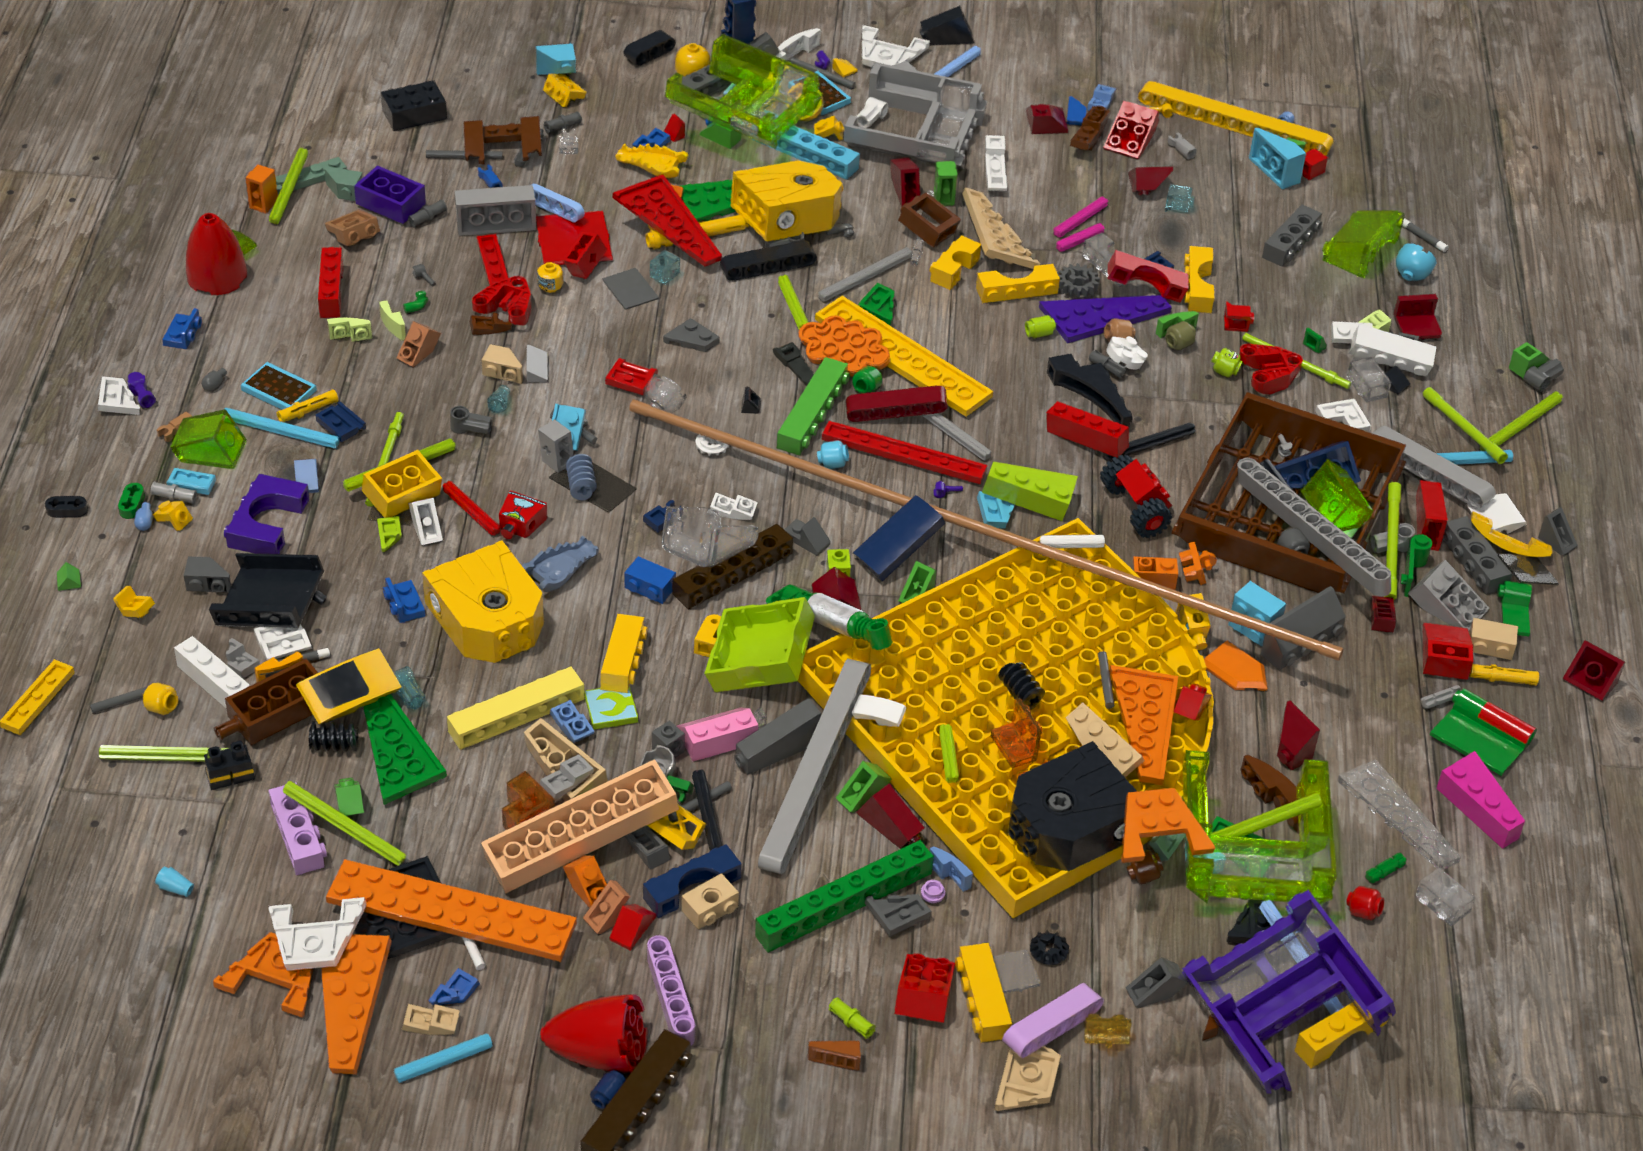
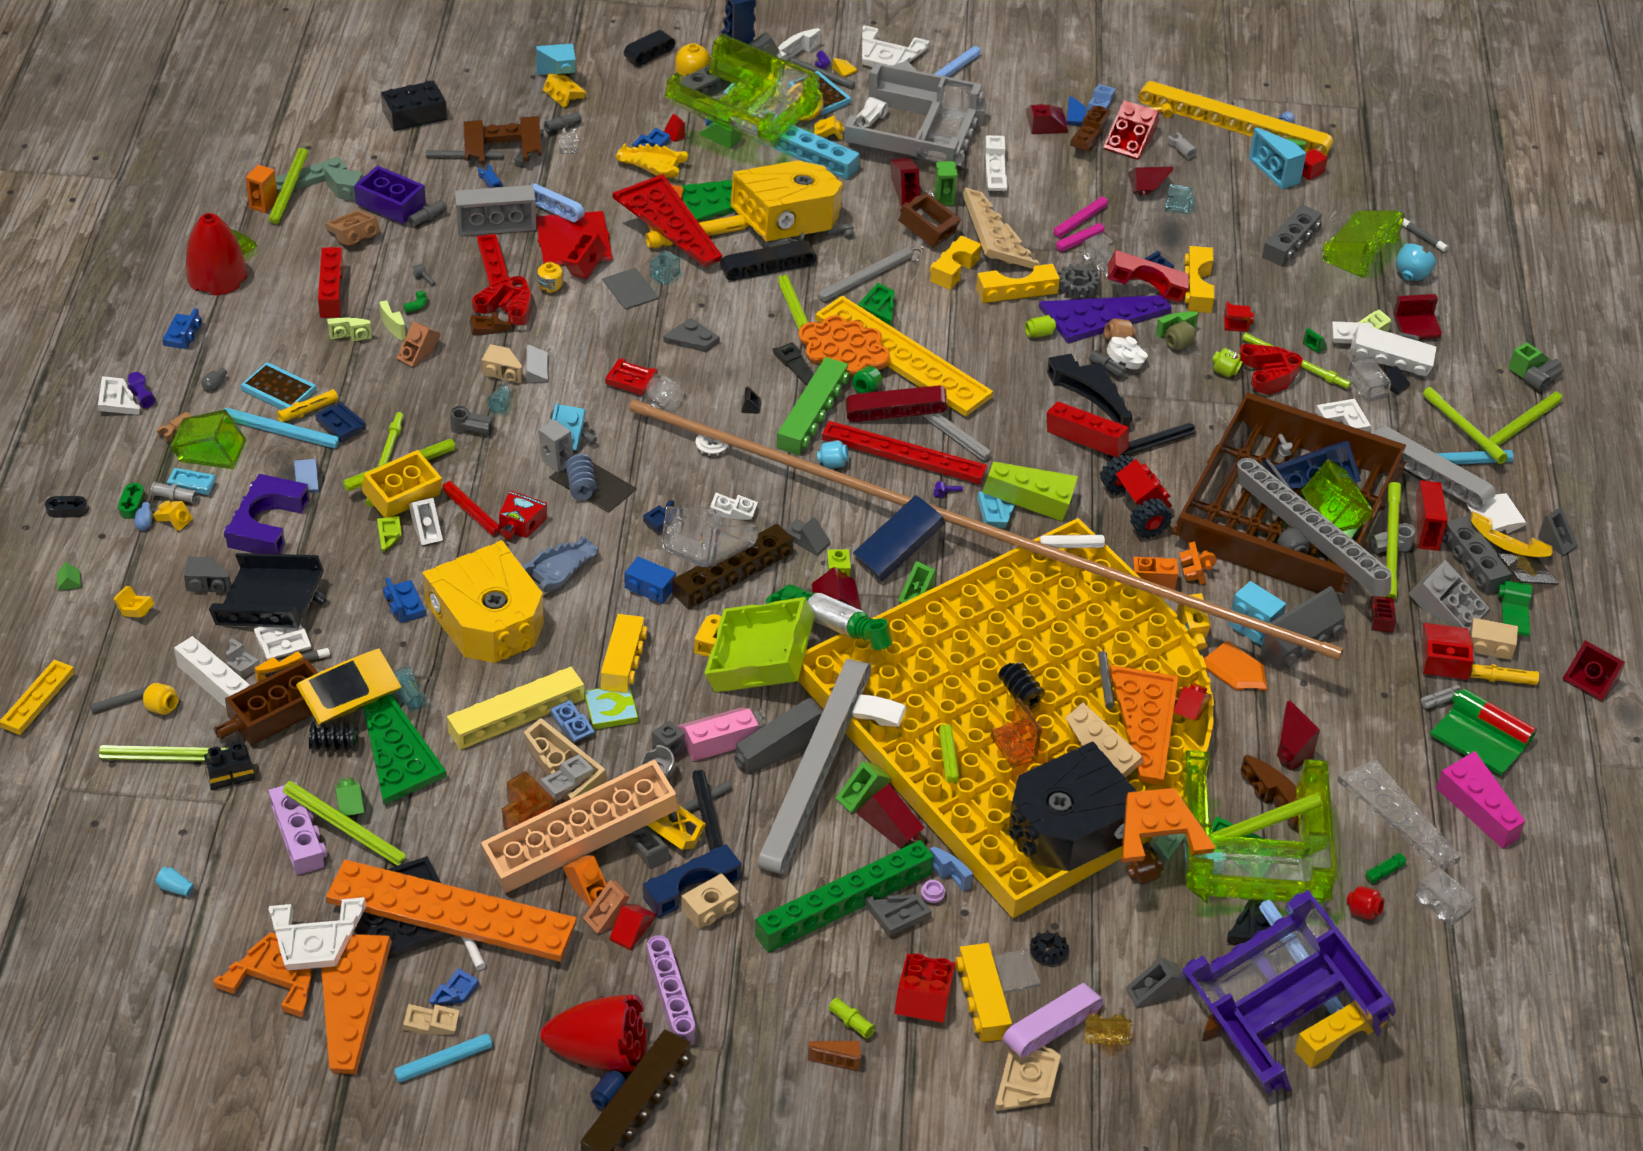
(681, 786): green tile -> none
(947, 28): black slope -> none
(1416, 557): green door -> none

